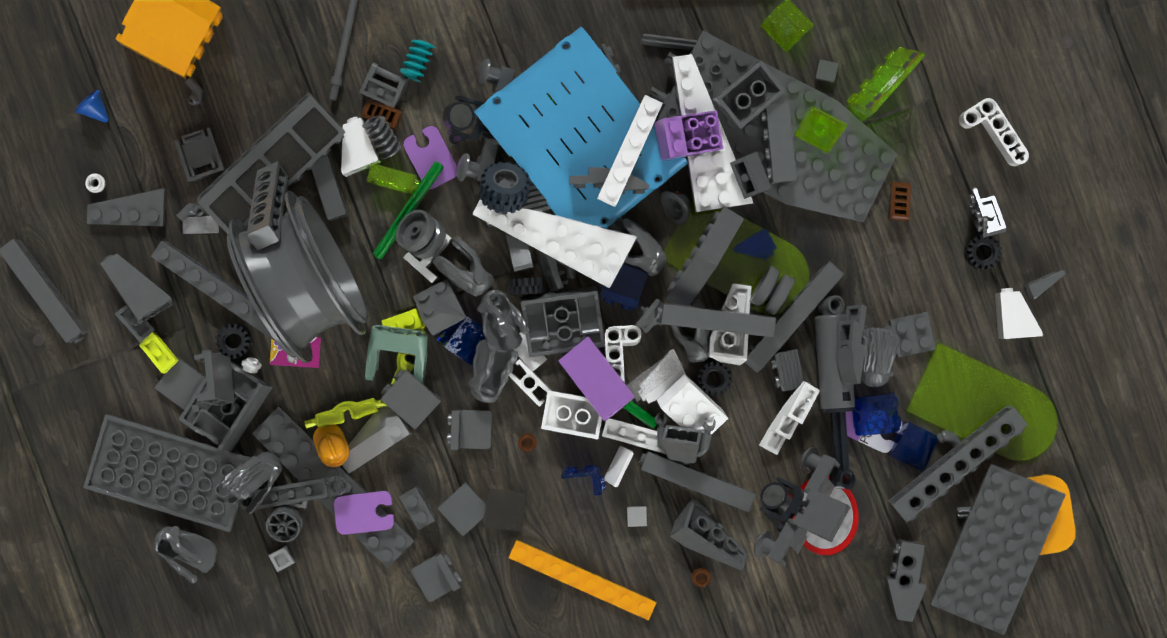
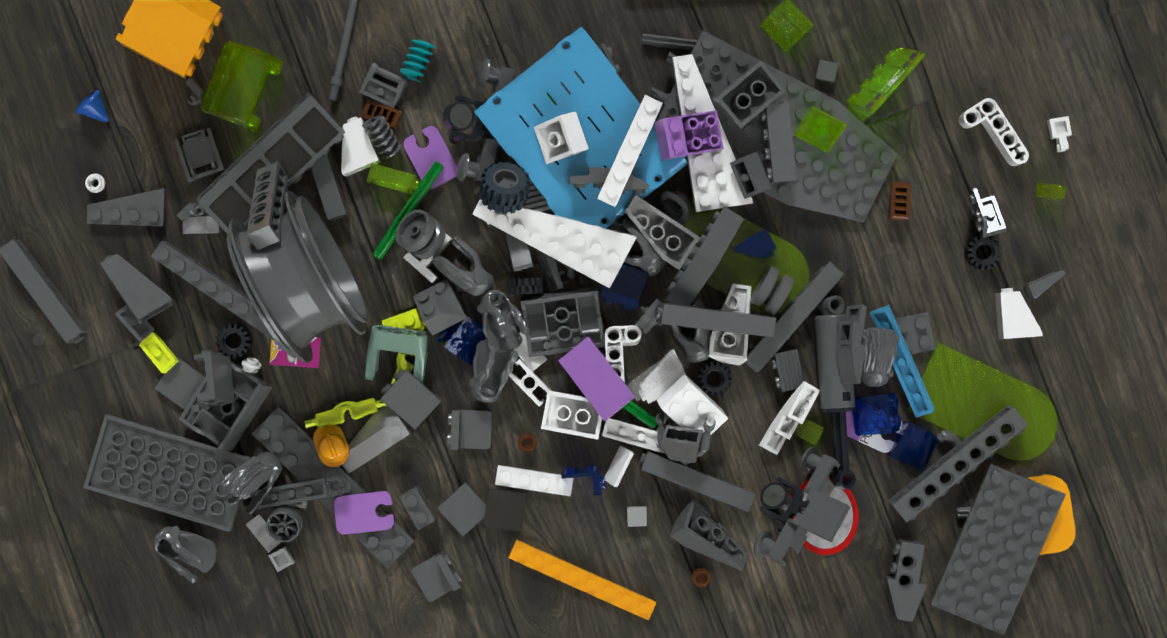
(238, 84): none -> clear neon green windscreen
(258, 528): none -> flat silver sticker
(533, 480): none -> white plate
(561, 137): none -> white slope
(664, 234): none -> light grey wedge
(809, 431): none -> clear neon green piece
(904, 365): none -> dark azure plate
(1050, 191): none -> clear neon green piece
(1060, 129): none -> white plate

